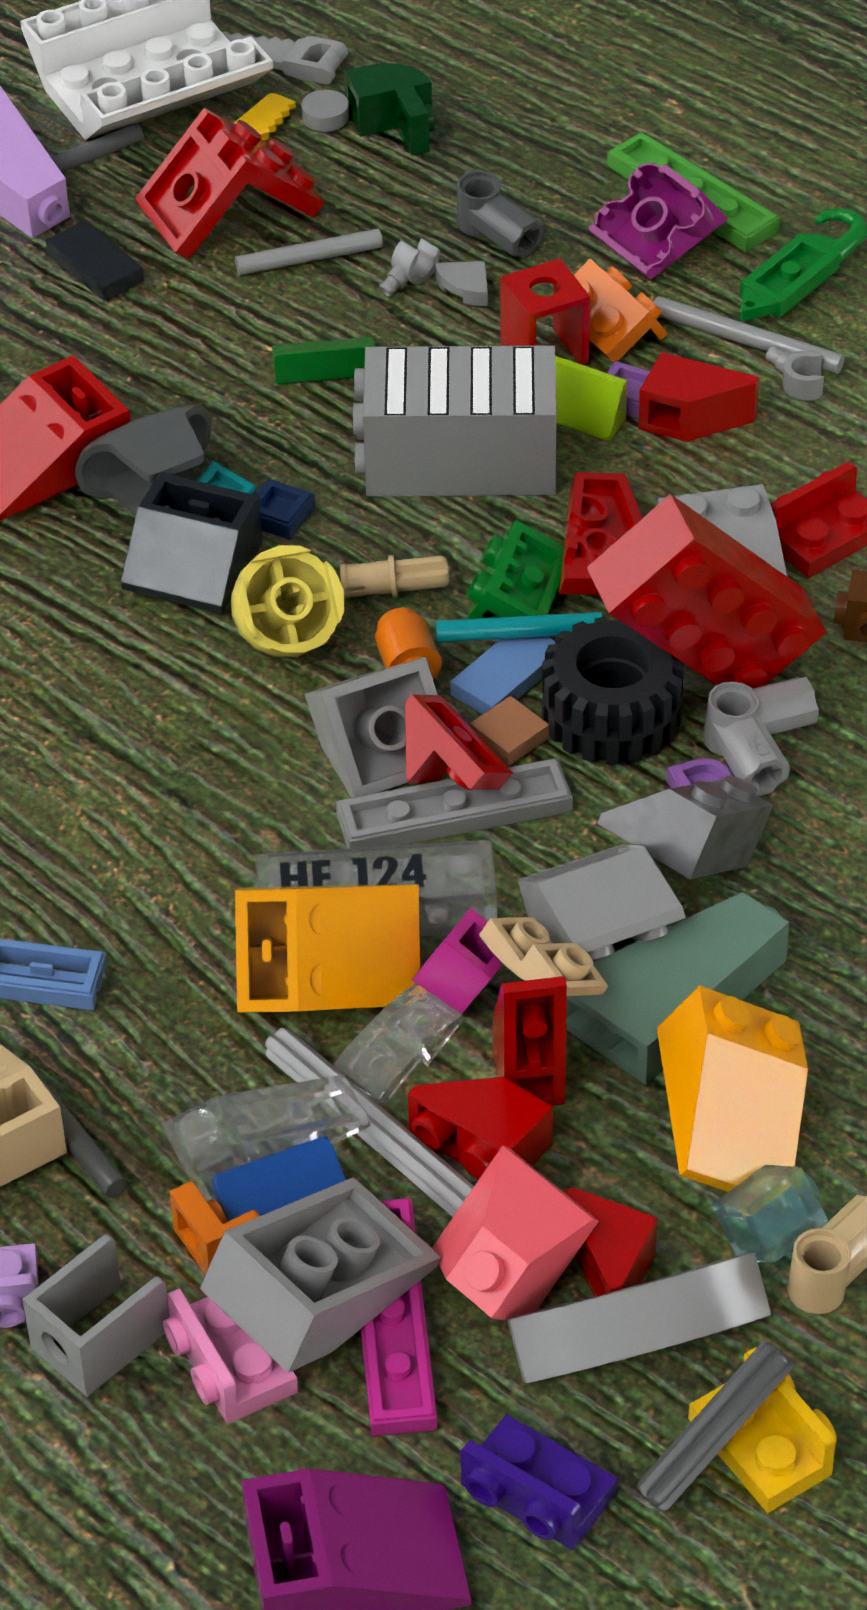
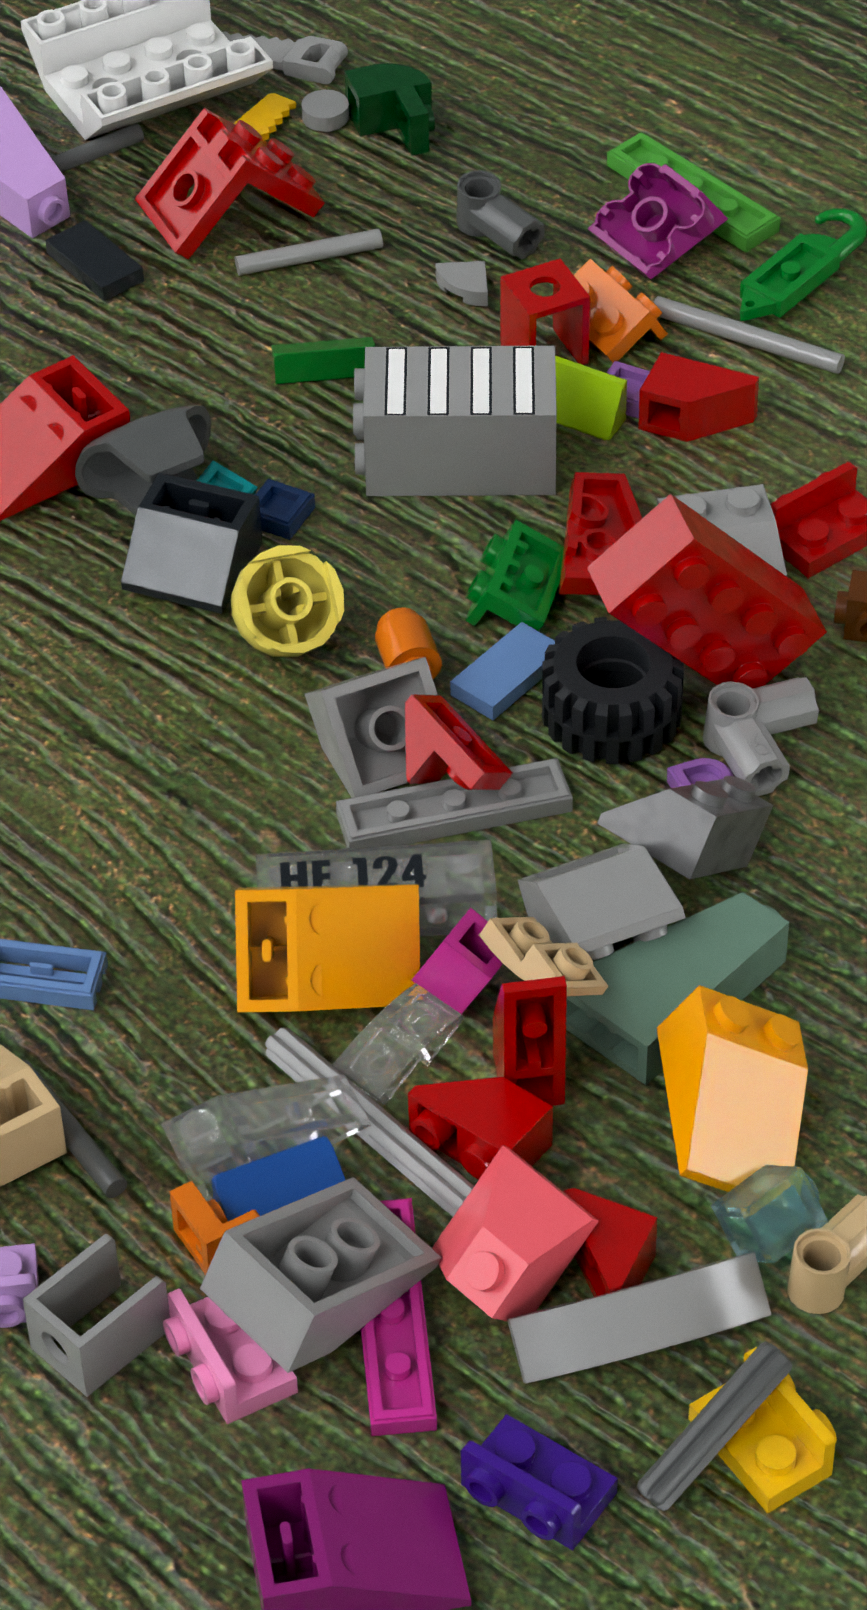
(394, 576): tan axle -> none
(410, 265): light grey piece -> none
(509, 627): teal bar -> none
(511, 730): nougat tile -> none
(794, 368): light grey piece -> none

